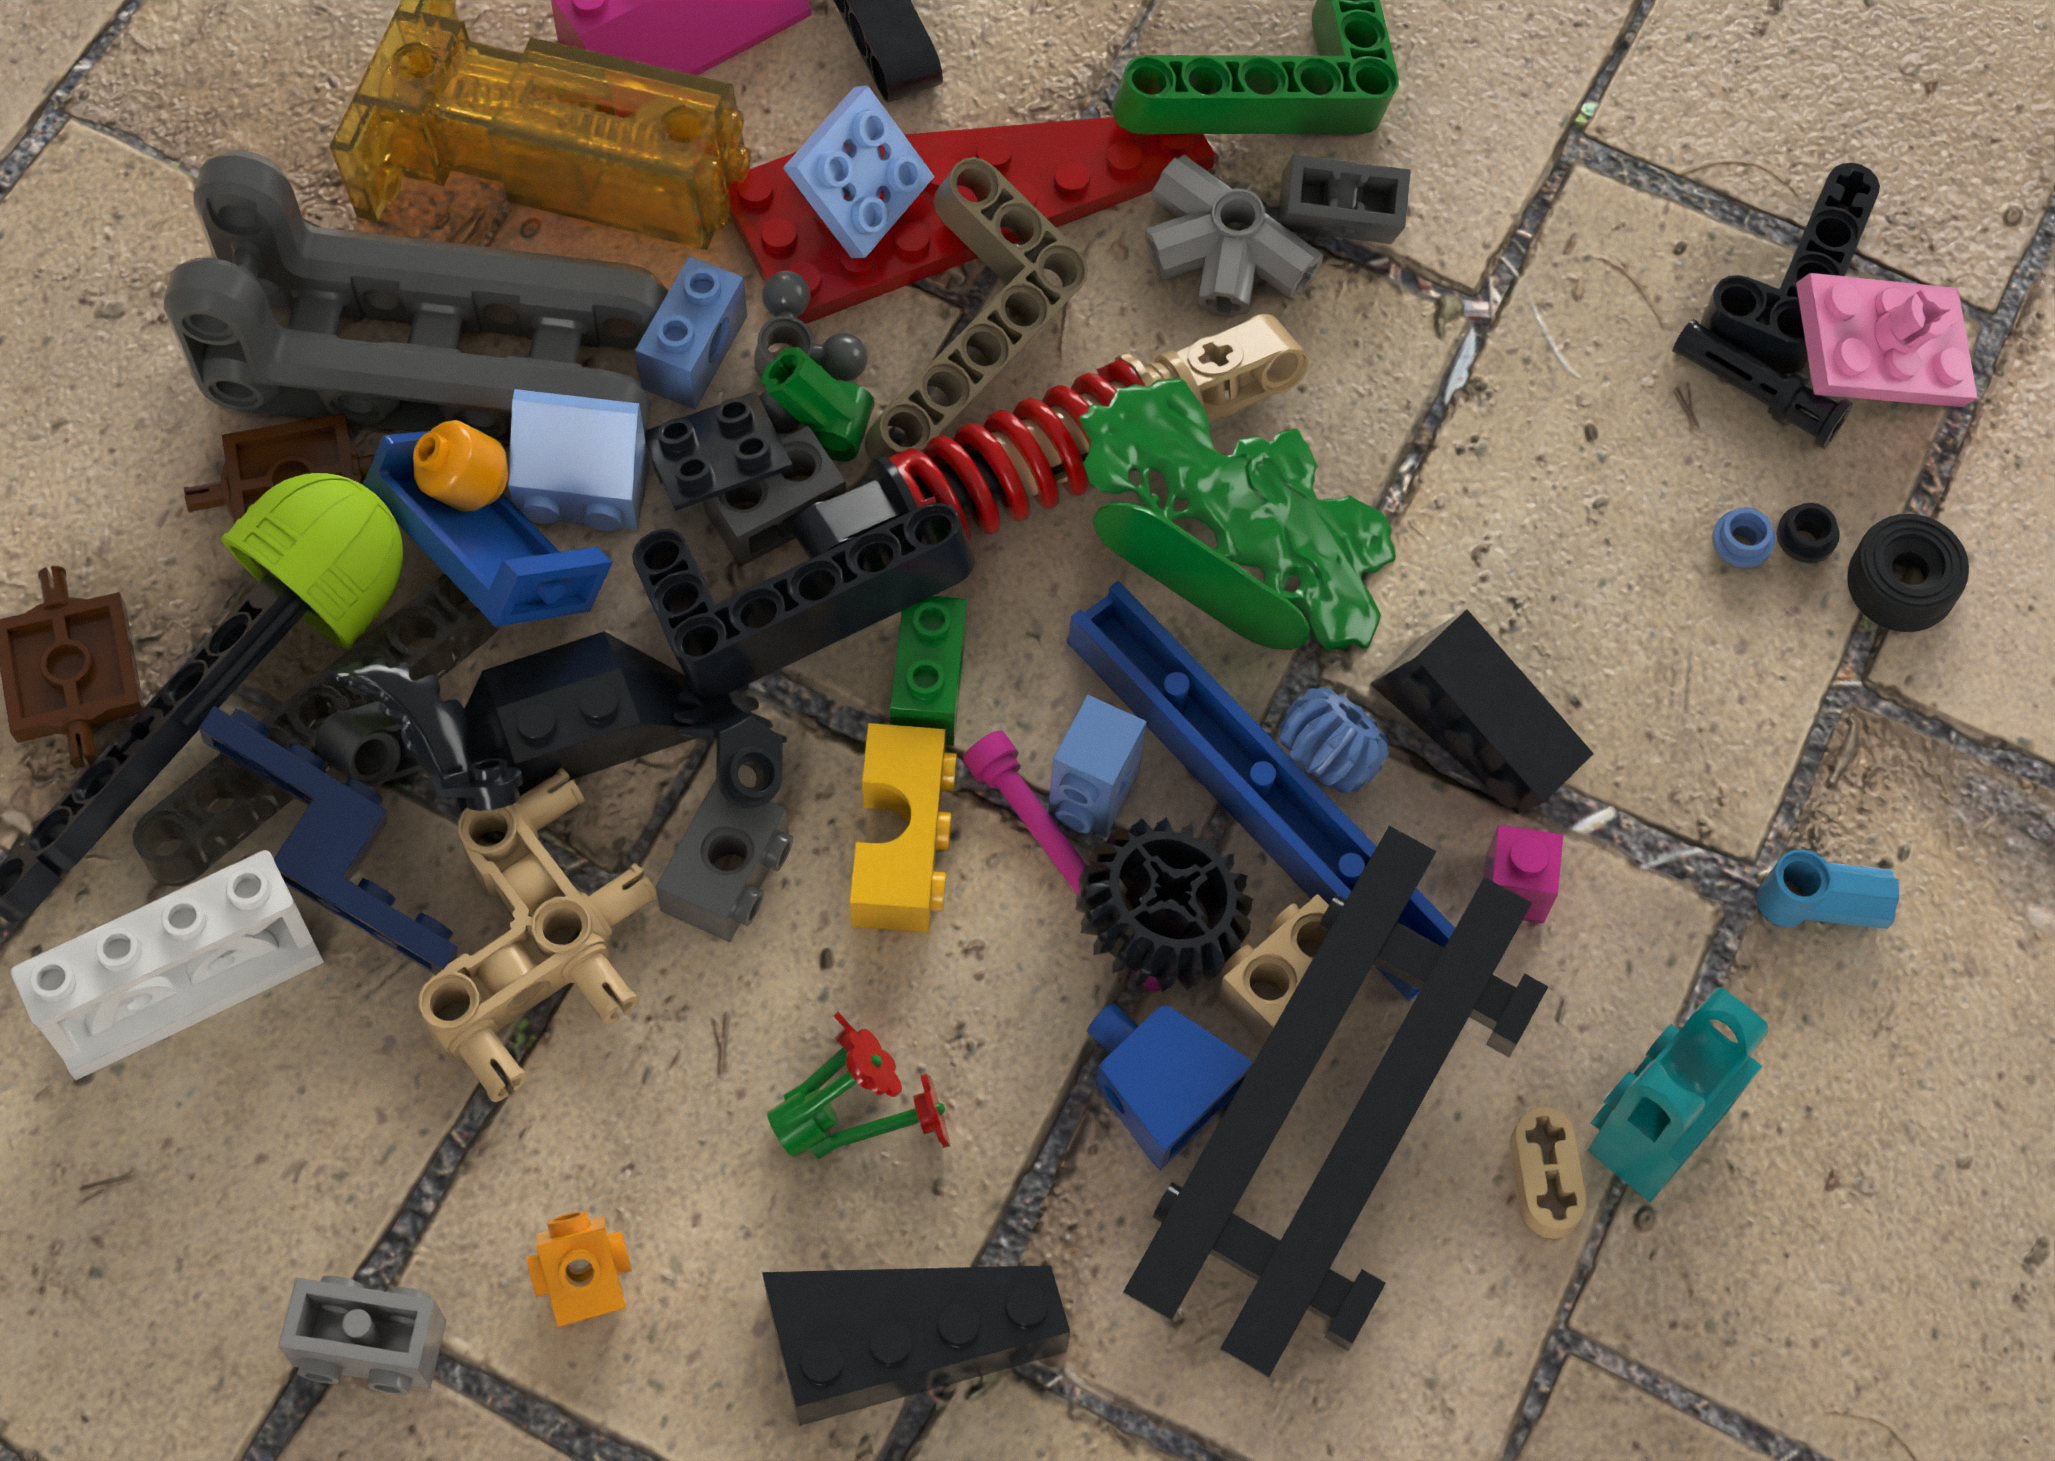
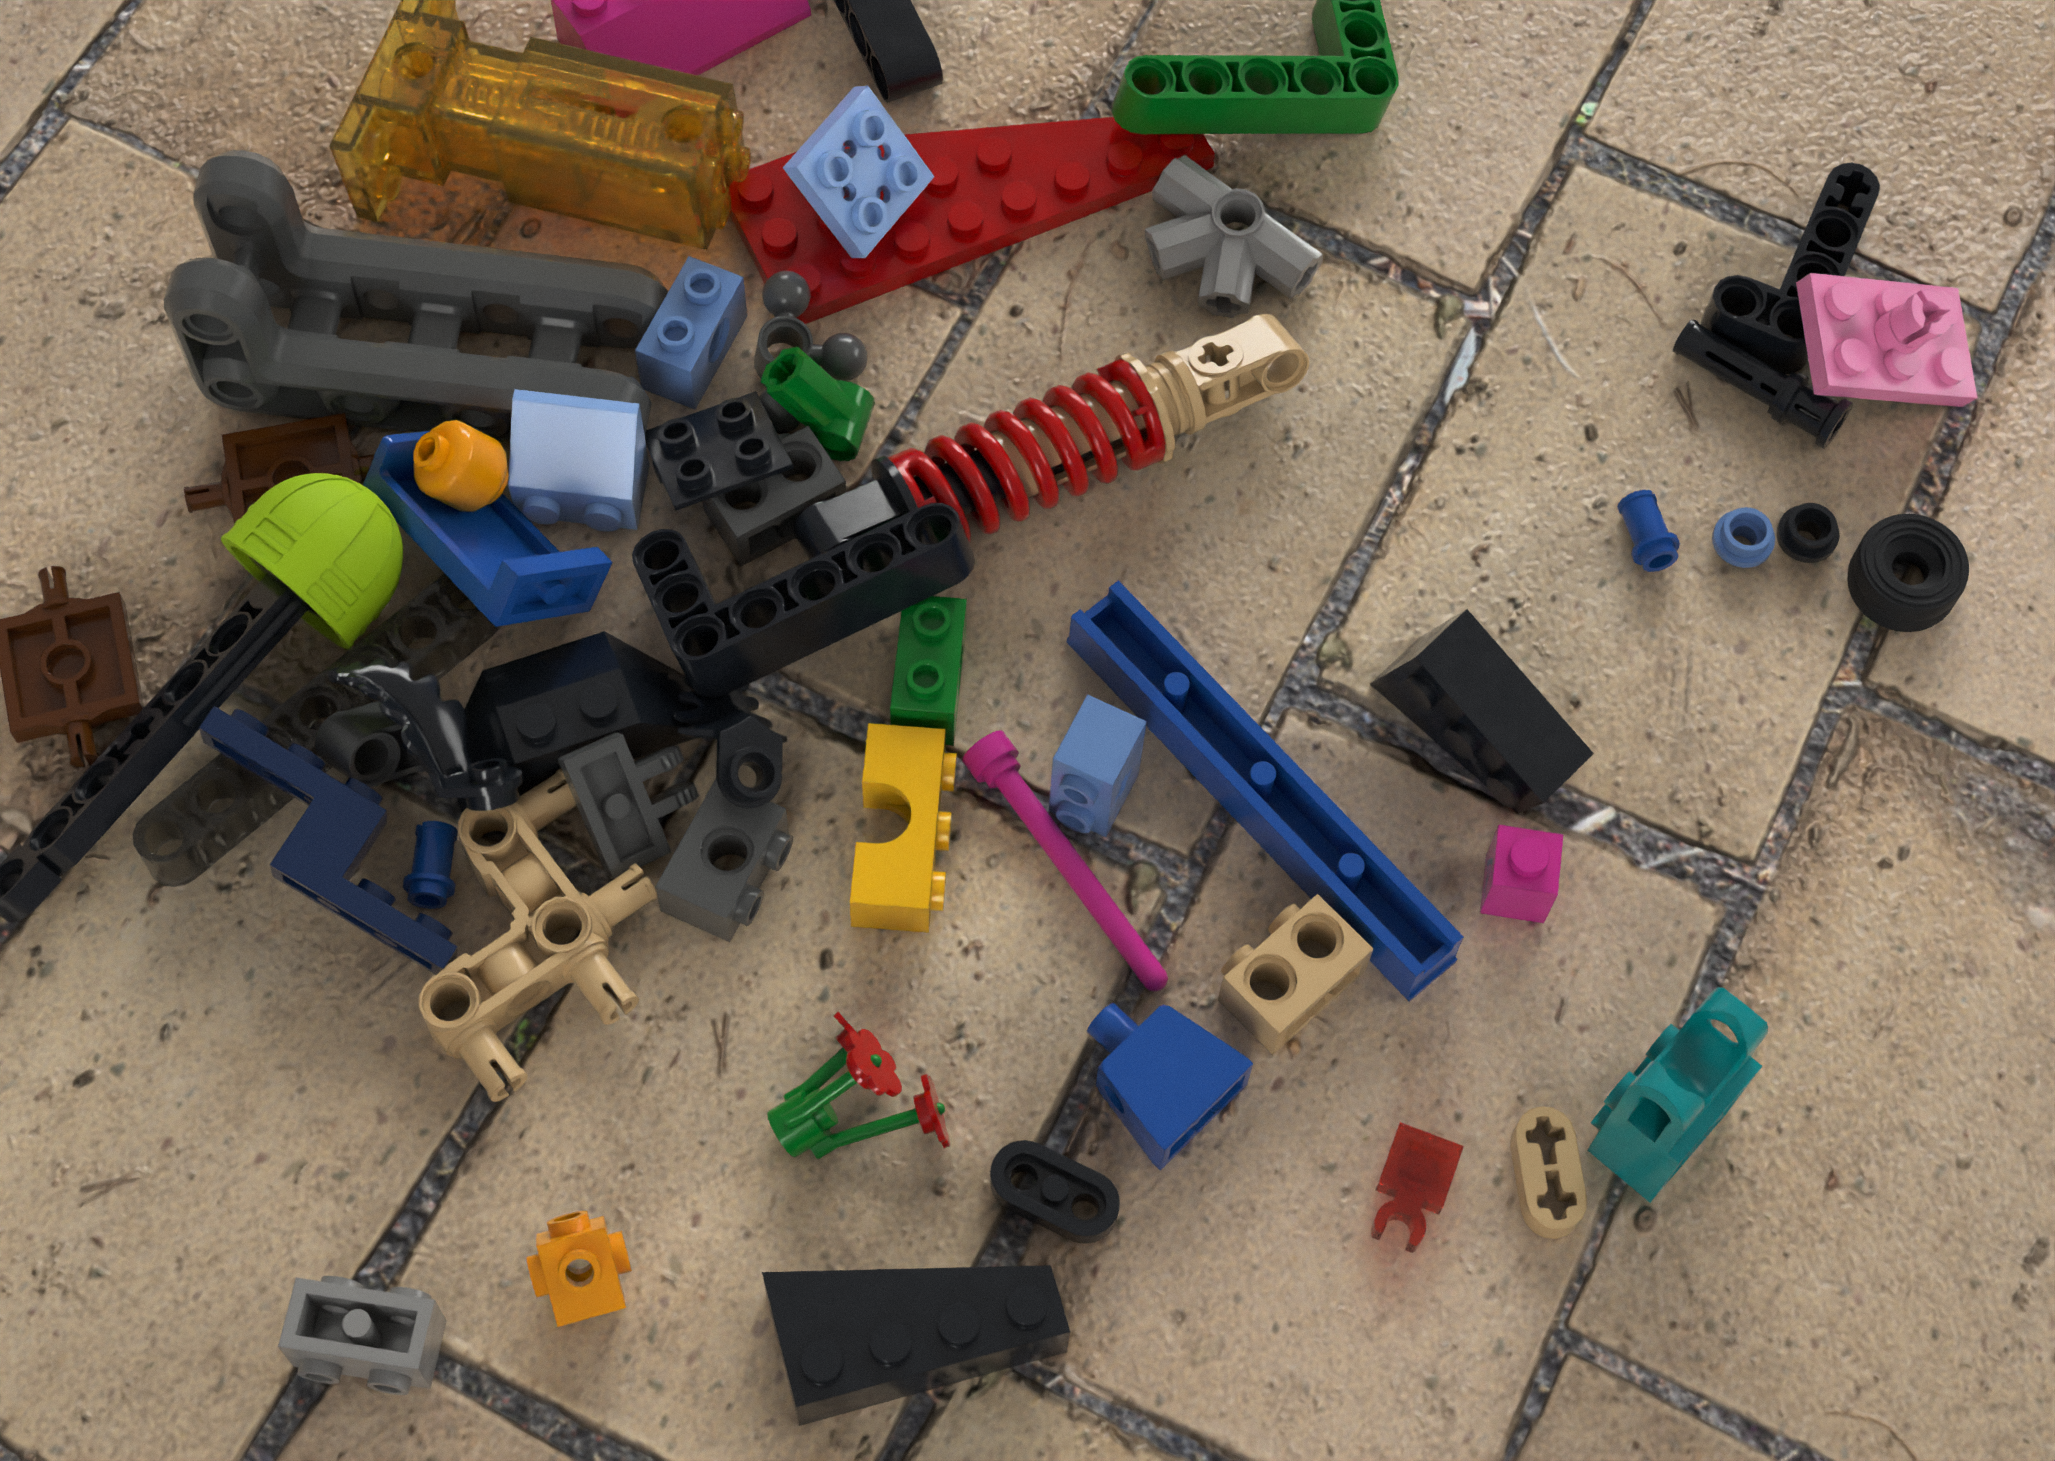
(167, 965): white fence -> none
(431, 868): none -> blue pin
(616, 804): none -> dark grey hinge
(991, 331): dark tan beam -> none
(1057, 1189): none -> black plate
(1168, 936): black gear -> none
(1255, 506): green plant -> none
(1333, 739): medium blue gear -> none
(1344, 199): dark grey brick -> none
(1418, 1177): none -> clear red plate
(1453, 986): black fence -> none
(1653, 543): none -> blue pin
(1830, 892): dark azure piece -> none

